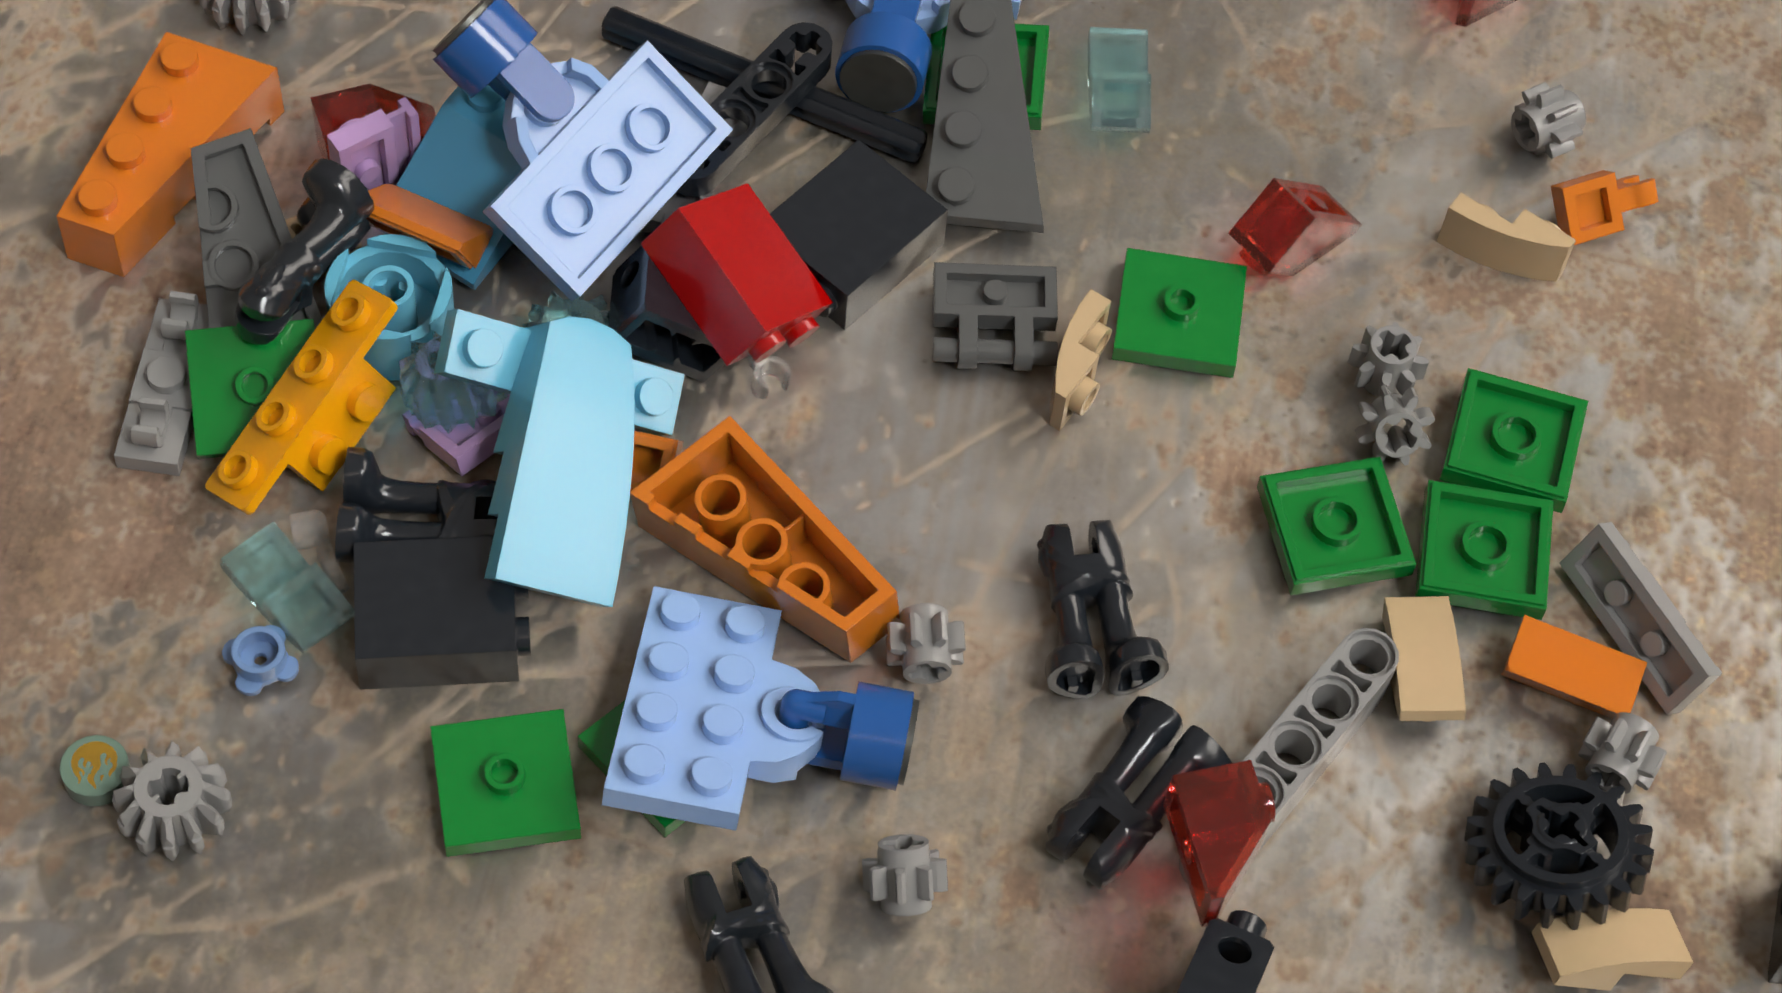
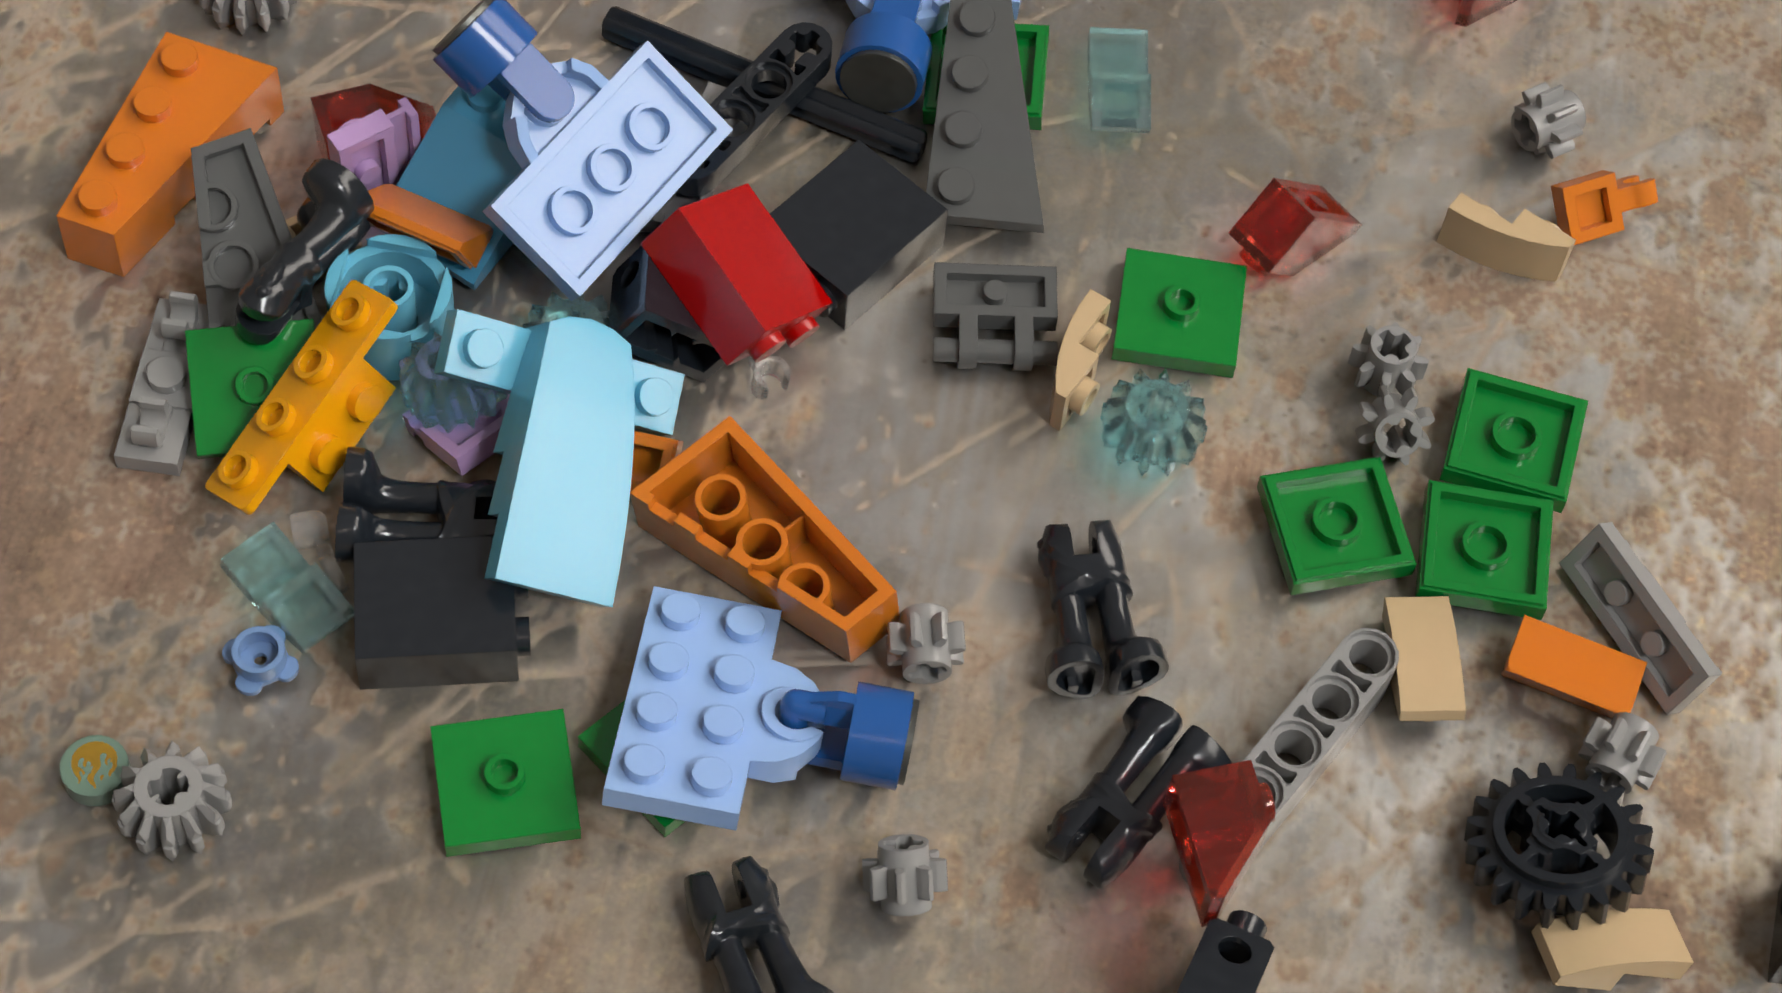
(1153, 422): none -> clear light blue gear

